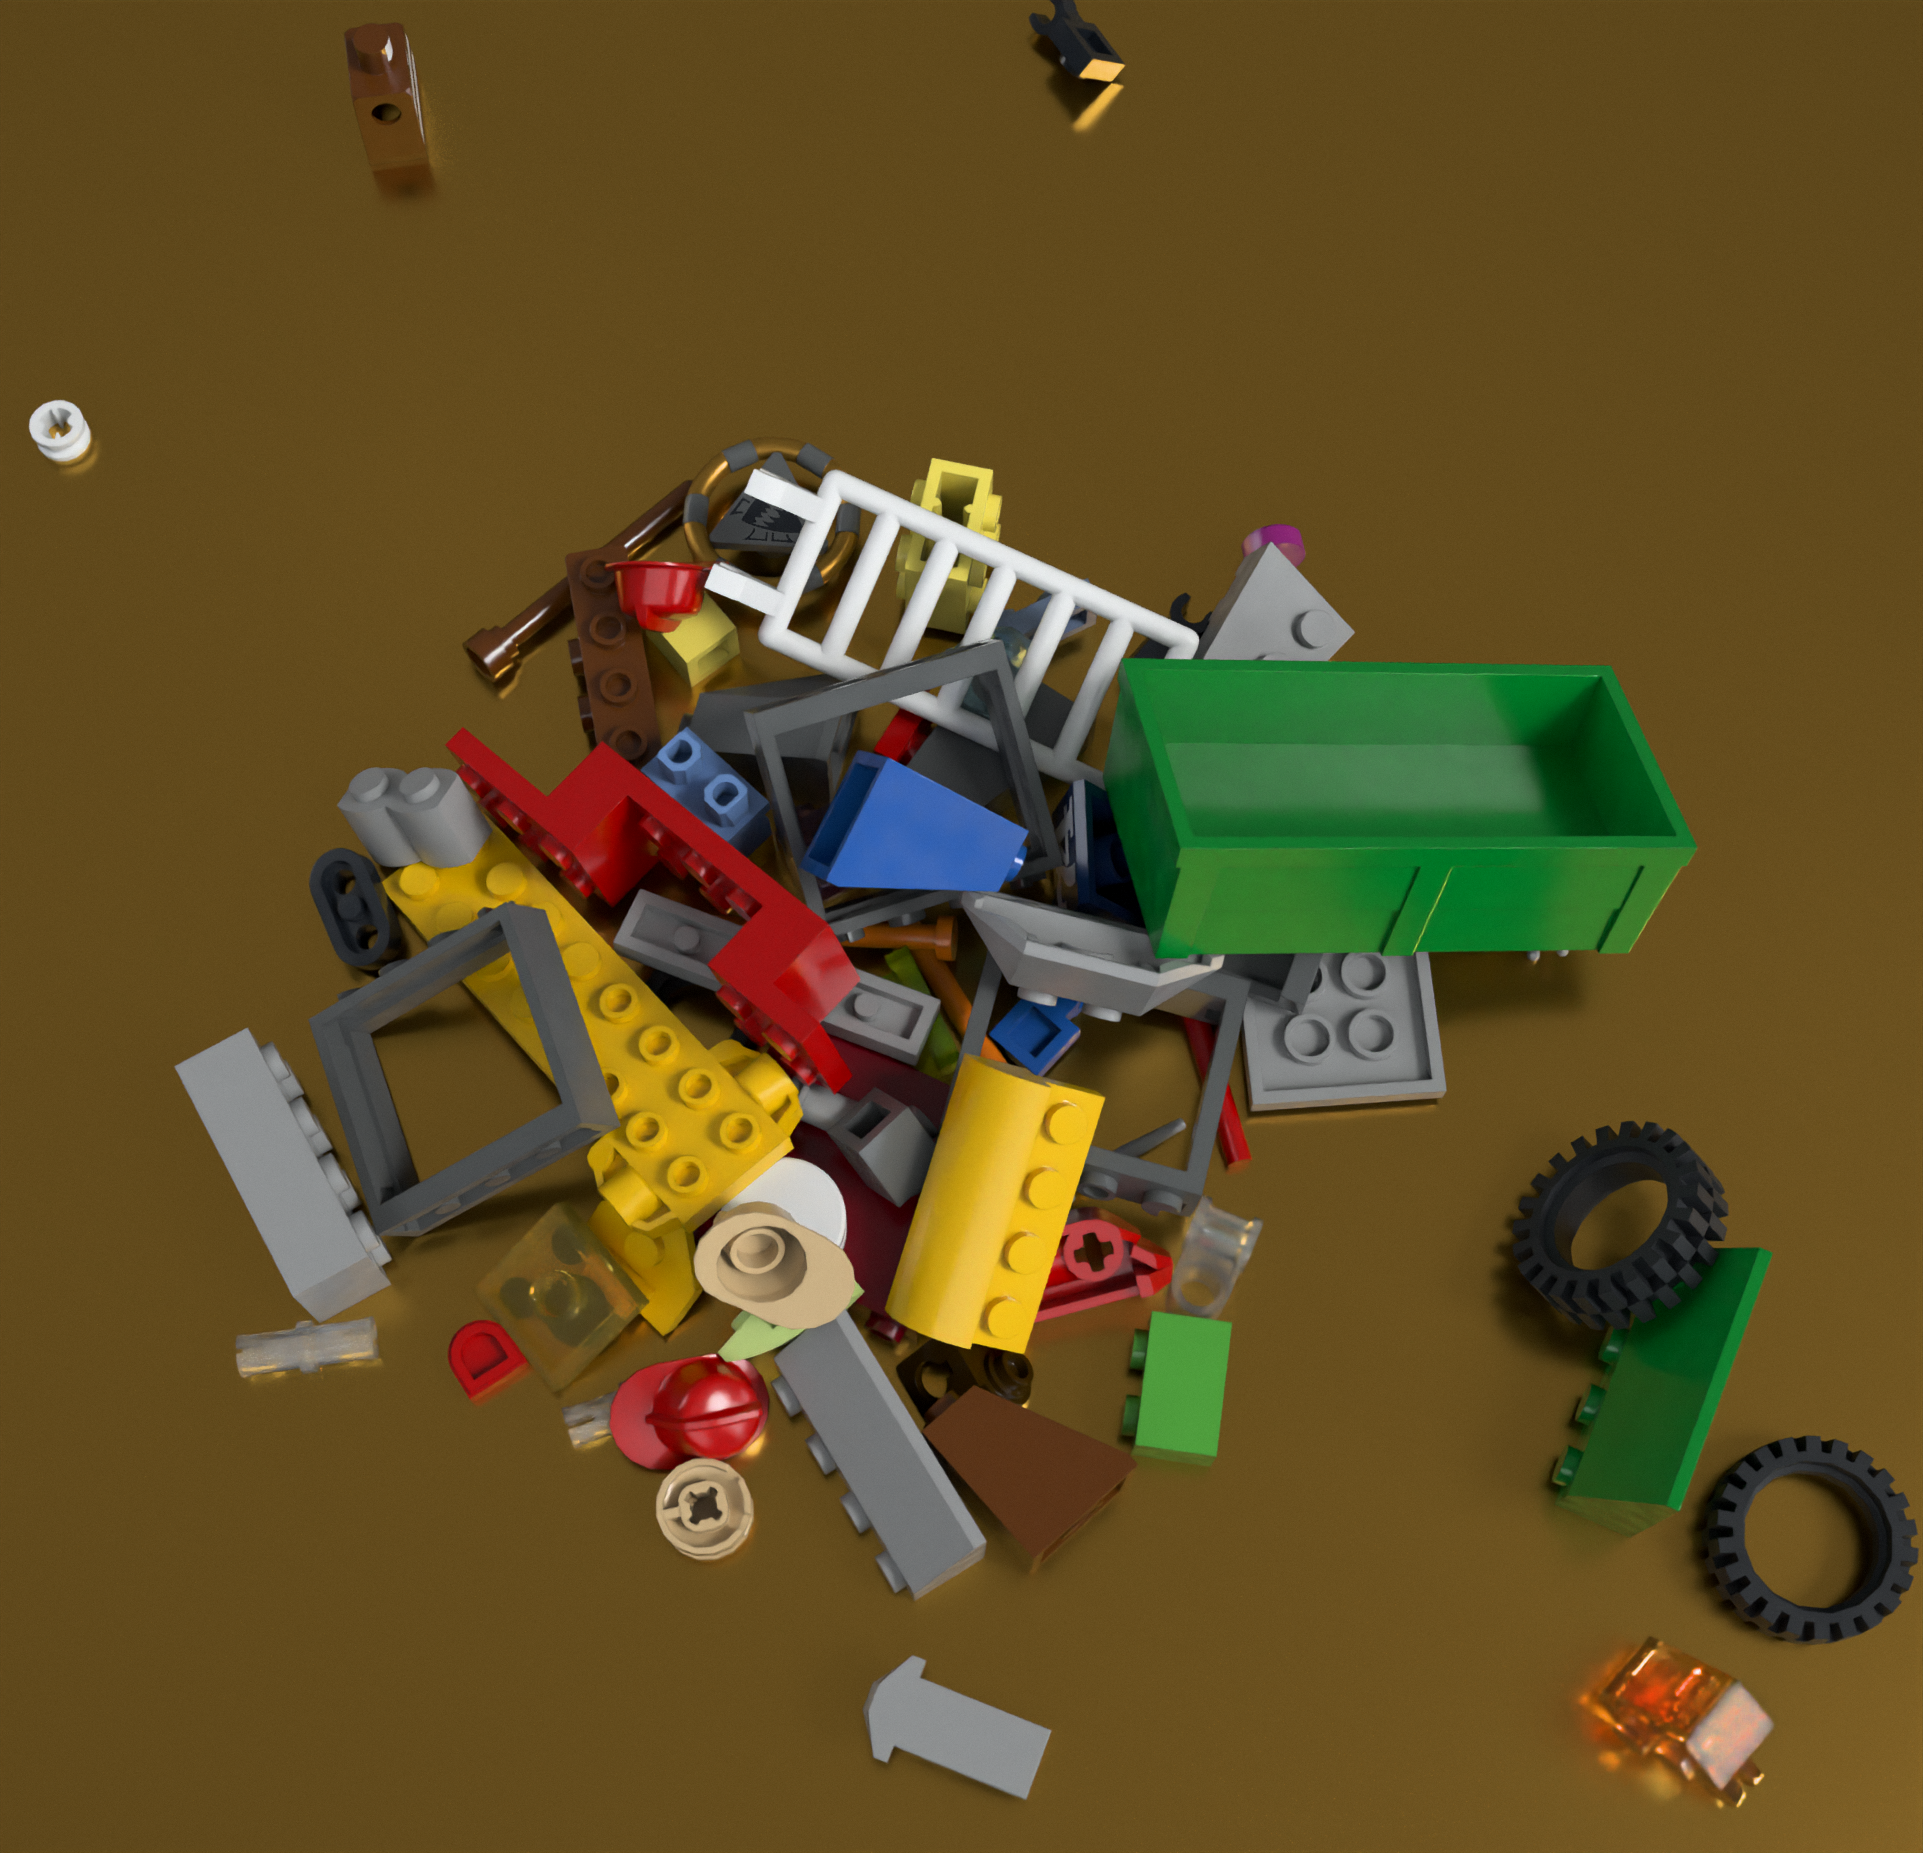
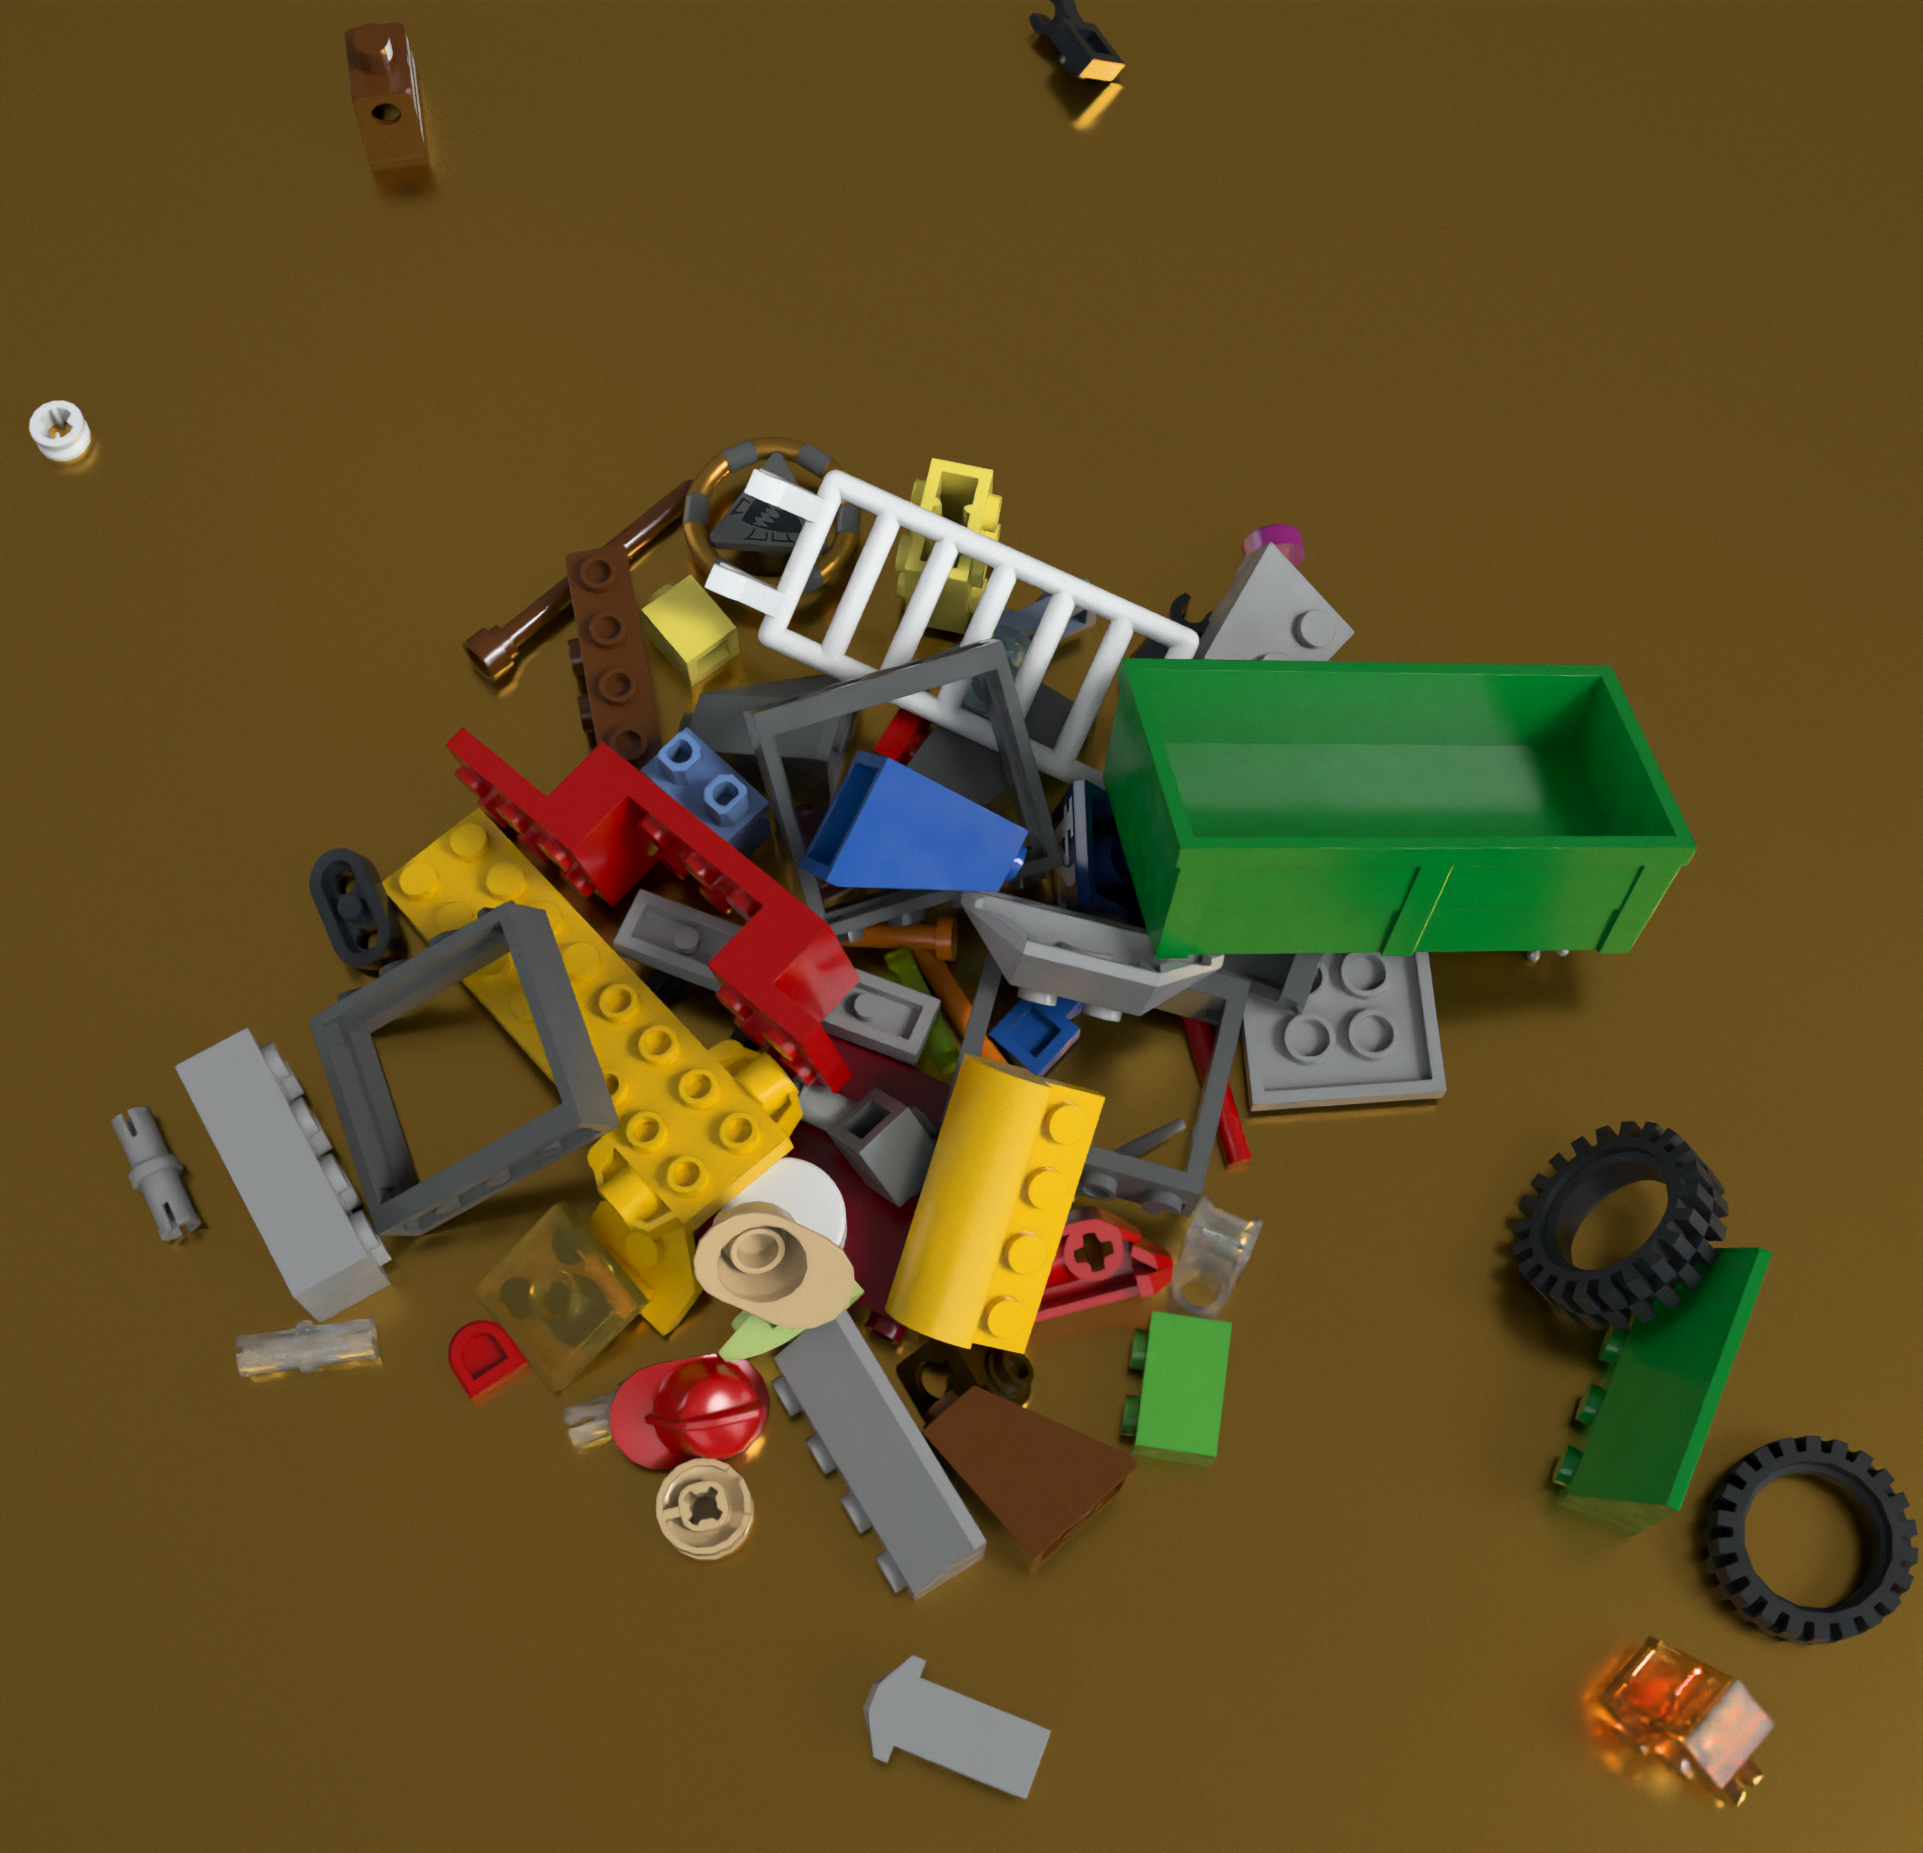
(155, 1173): none -> light grey pin
(415, 817): light grey brick -> none
(660, 591): red piece -> none

